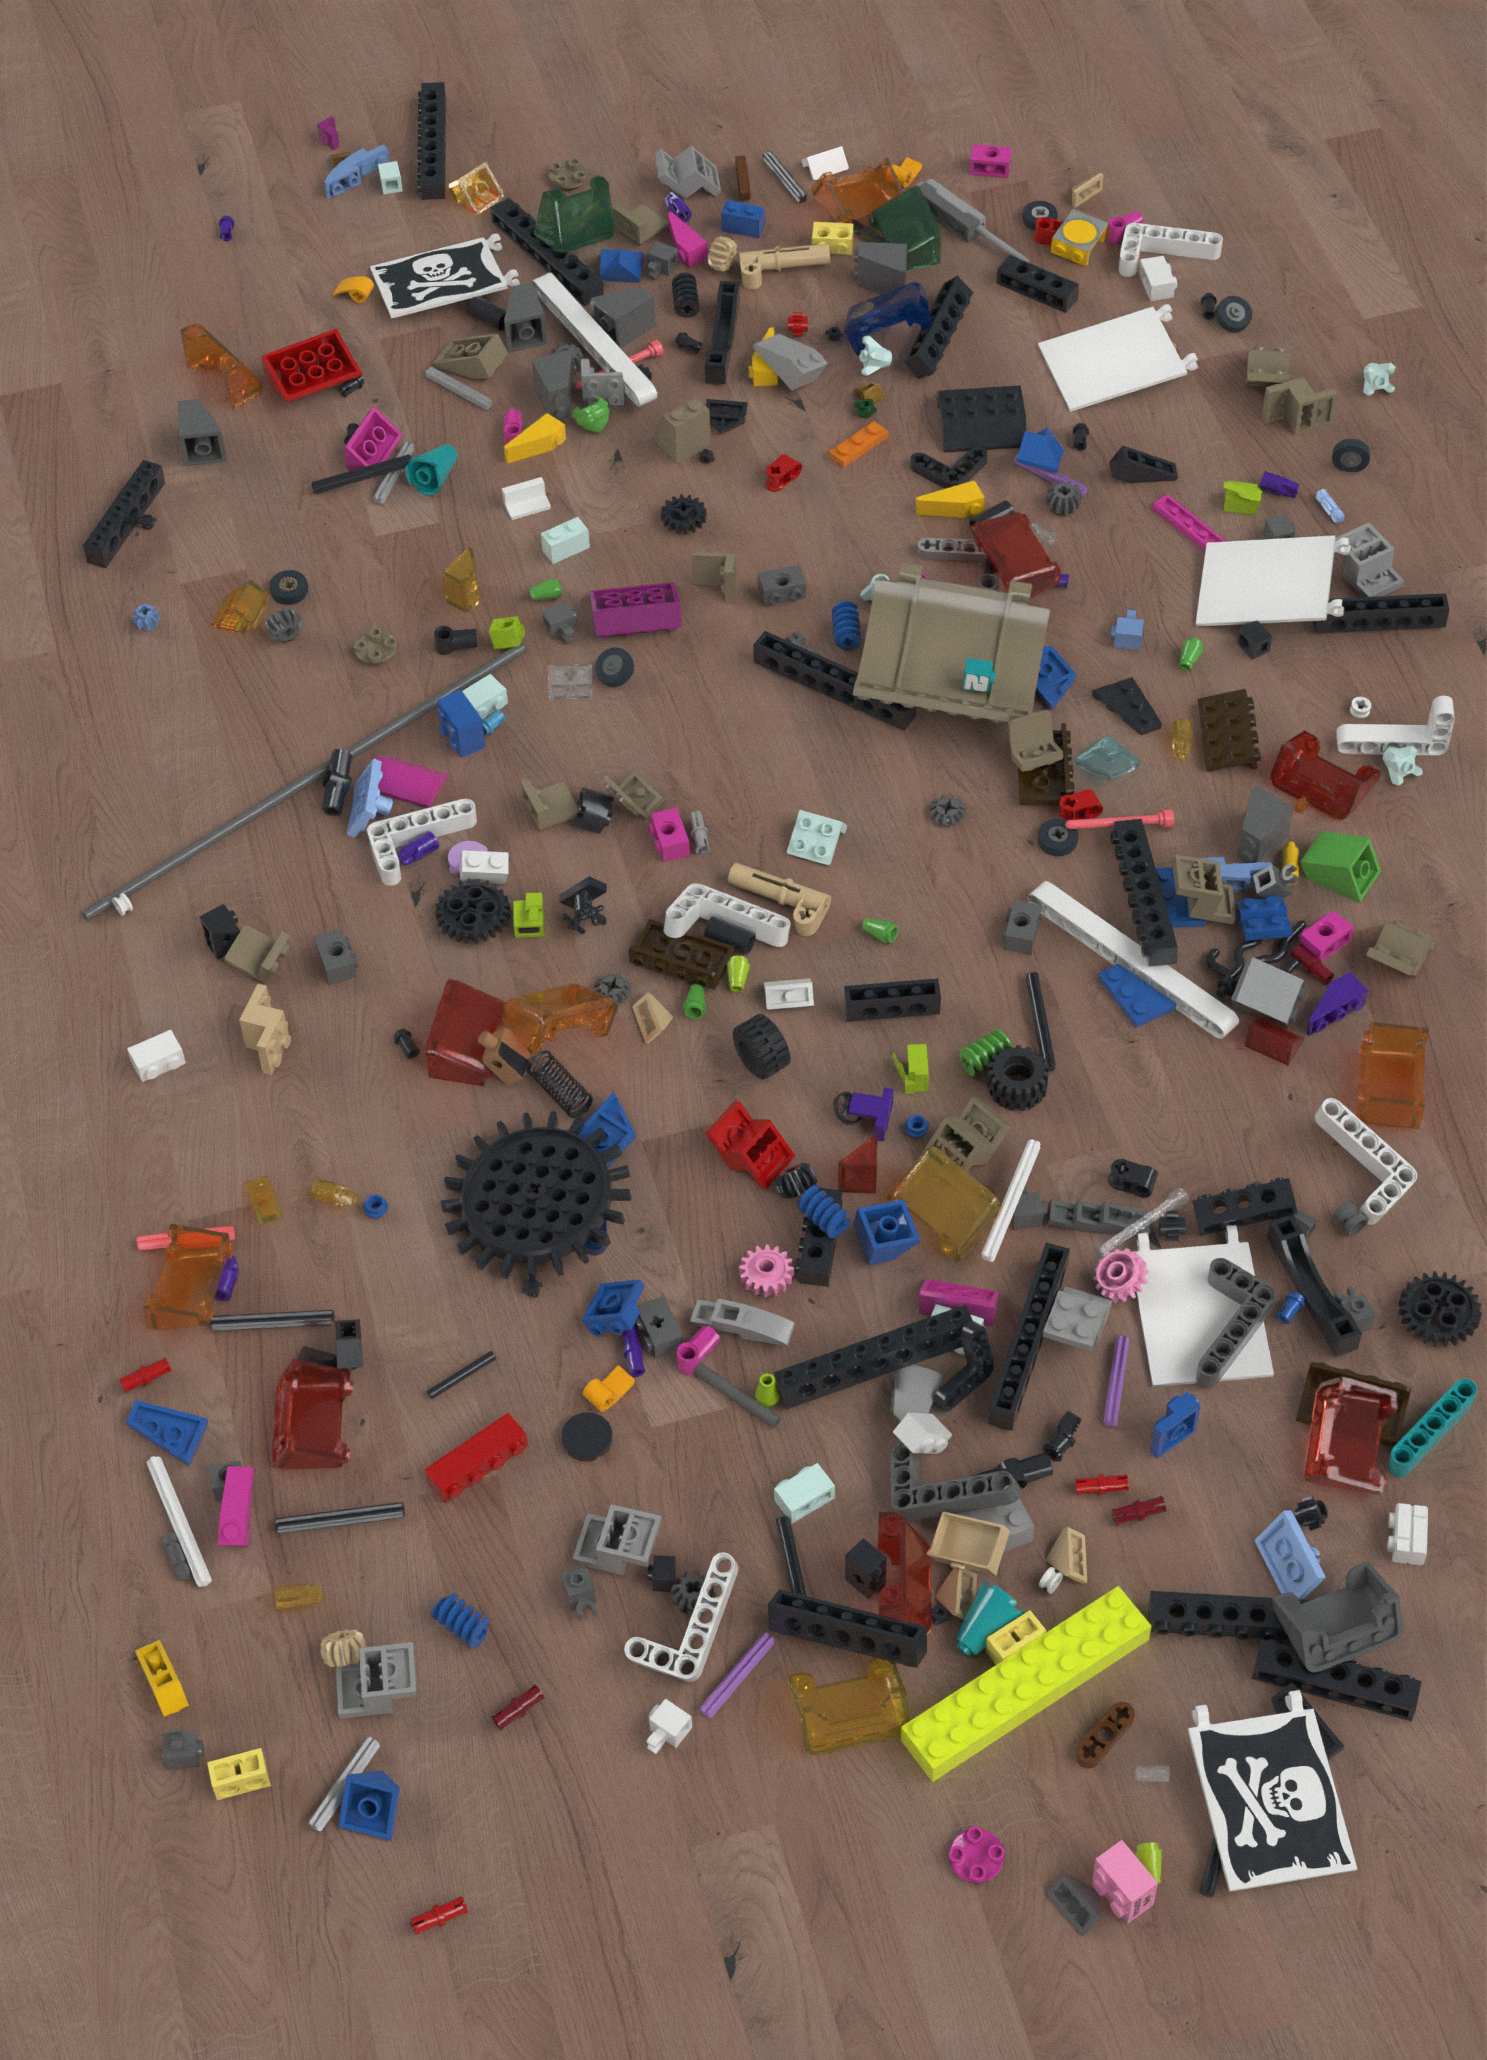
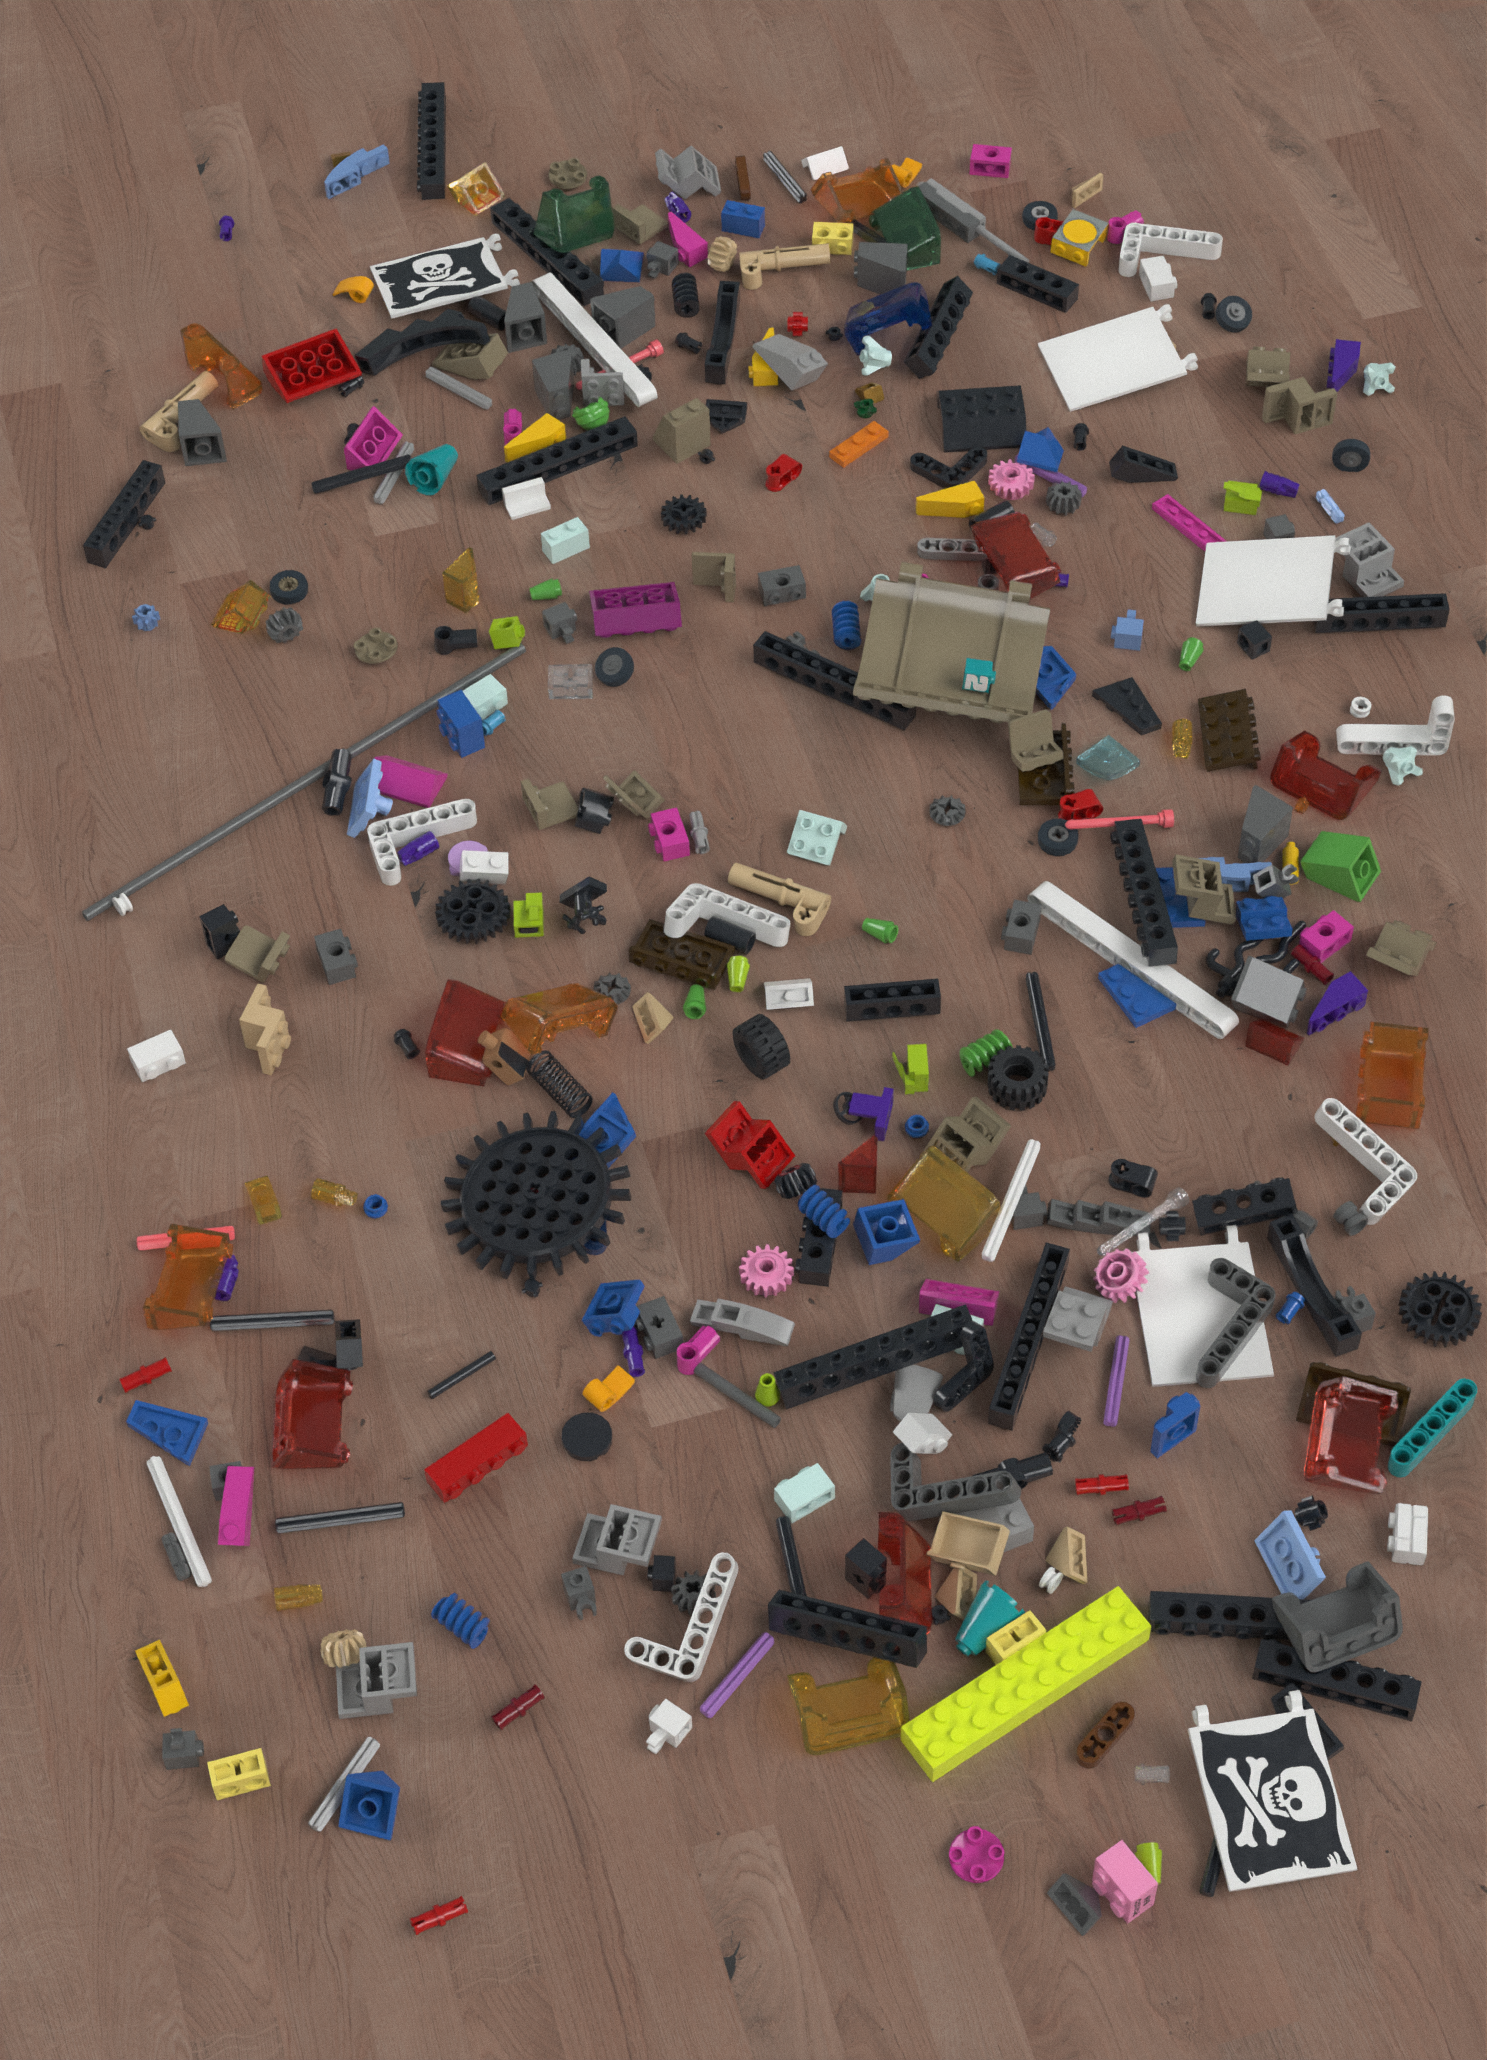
(167, 416): none -> tan piece
(328, 133): magenta bracket -> none
(390, 177): light aqua brick -> none
(420, 335): none -> black arch
(559, 458): none -> black brick
(985, 263): none -> dark azure pin
(1011, 480): none -> bright pink gear
(1344, 364): none -> dark purple slope

